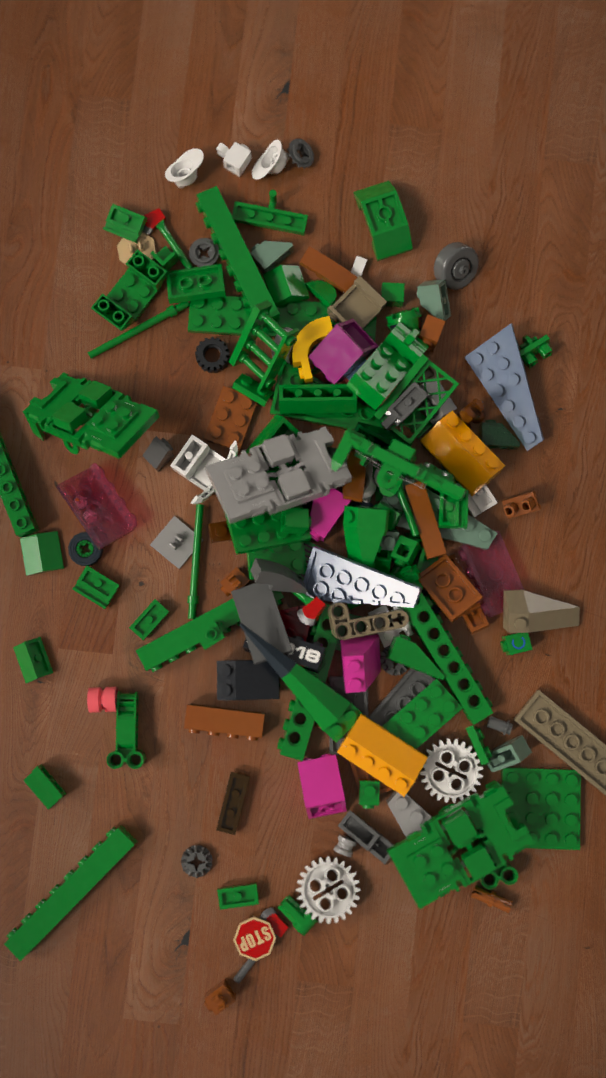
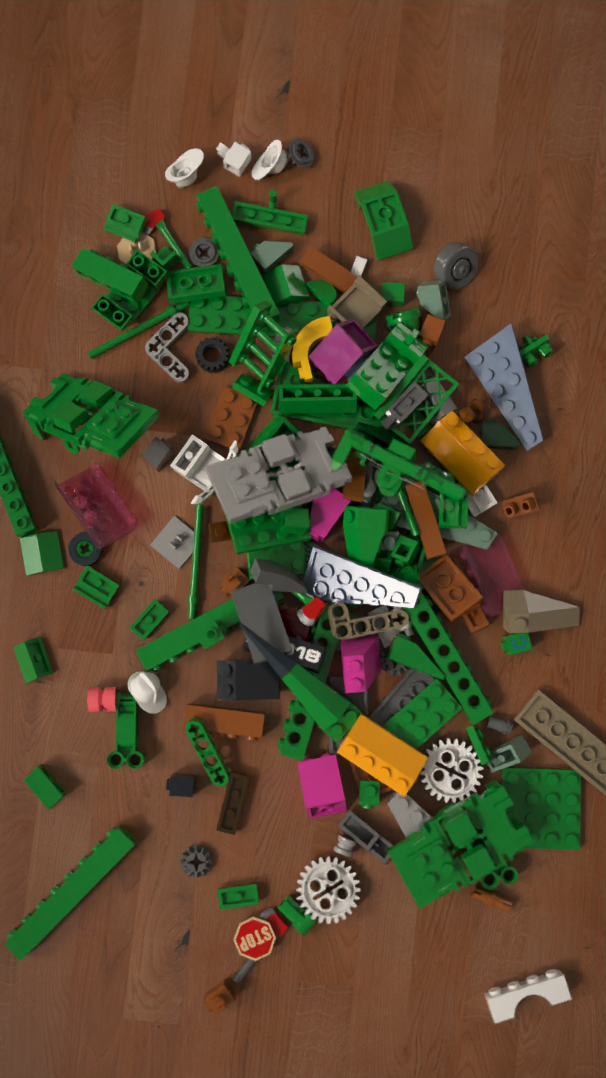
(110, 275): none -> green brick
(147, 691): none -> white piece
(163, 350): none -> light grey beam
(181, 785): none -> black brick
(204, 753): none -> green beam
(504, 1000): none -> white arch

